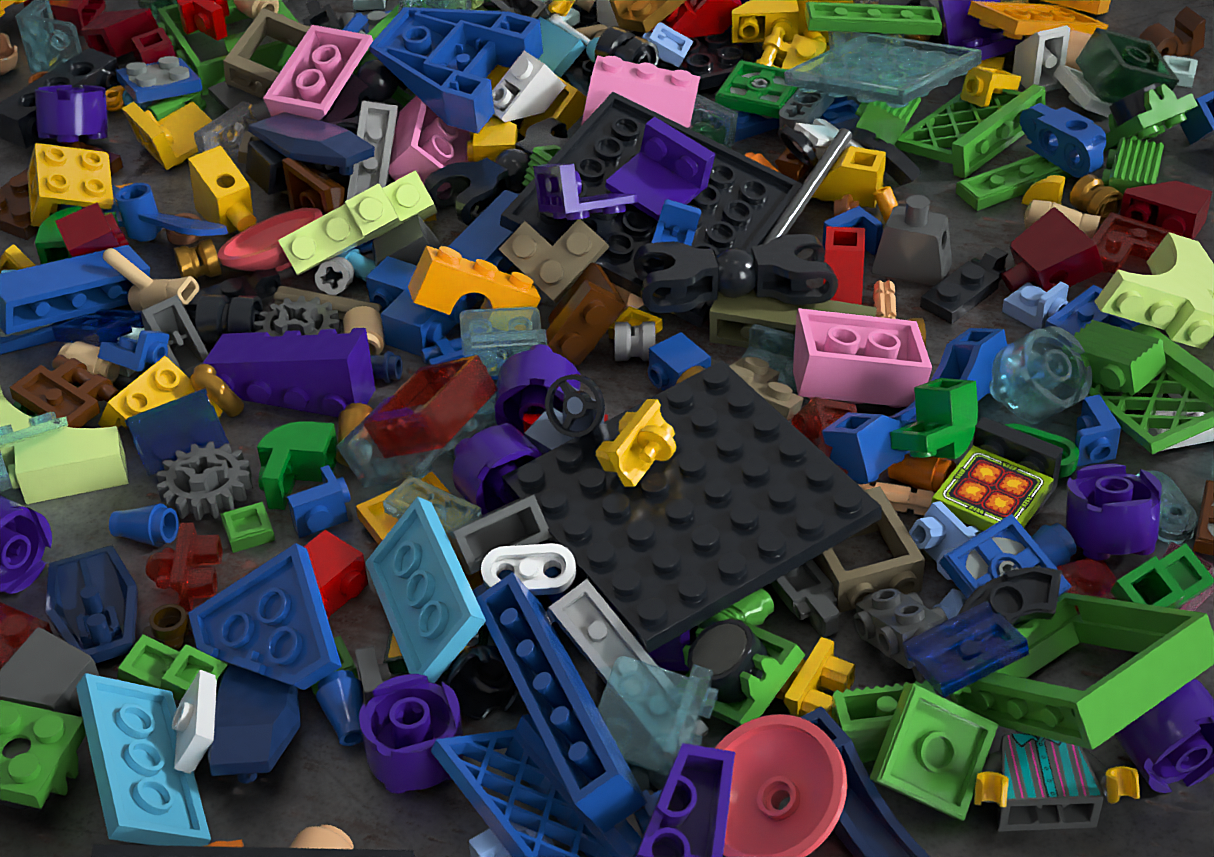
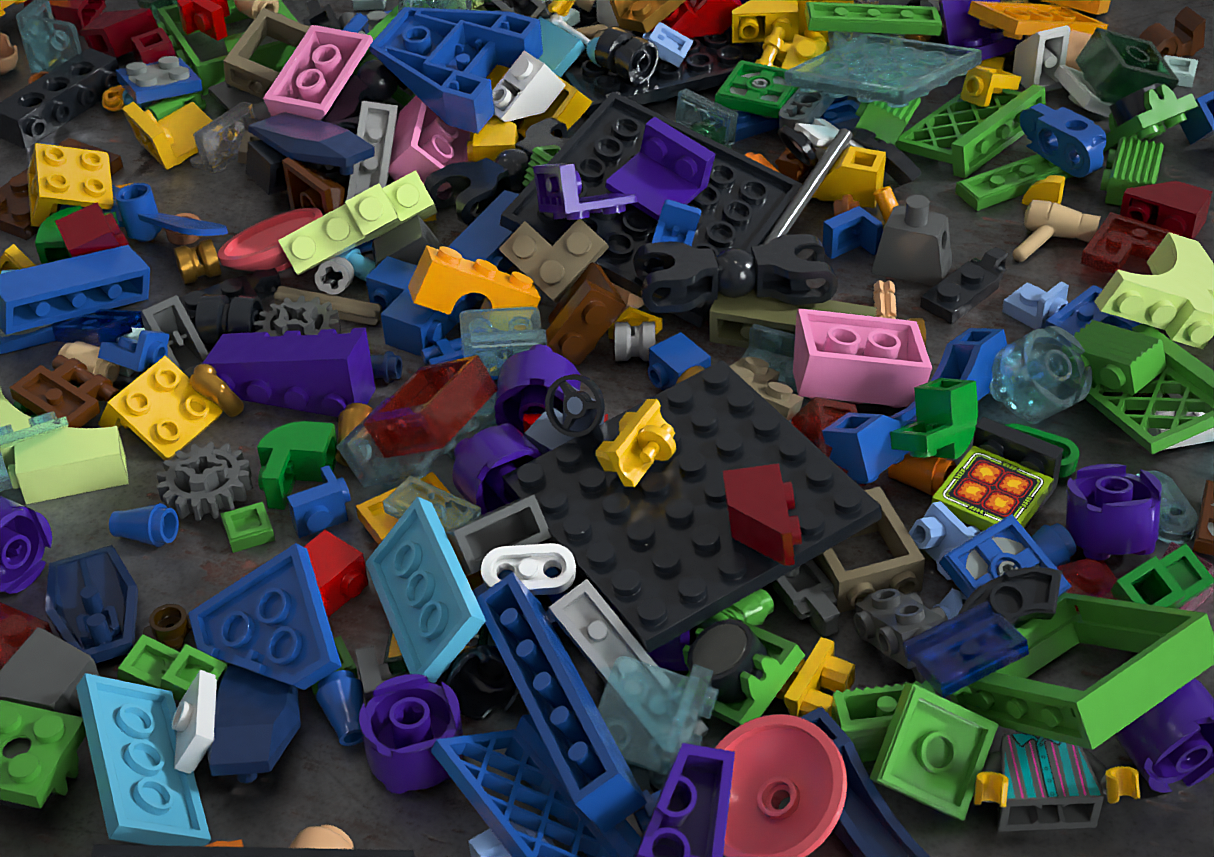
(71, 111): dark purple brick -> none
(150, 291): tan piece -> none
(174, 428): clear blue plate -> none
(181, 566): clear red hips -> none
(221, 190): yellow torso -> none
(371, 320): tan brick -> none
(655, 88): bright pink slope -> none
(759, 511): none -> dark red slope
(846, 256): red slope -> none
(903, 499): light nougat axle -> none
(1052, 253): dark red torso -> none
(1092, 196): pearl gold wheel -> none
(1097, 432): blue bracket -> none

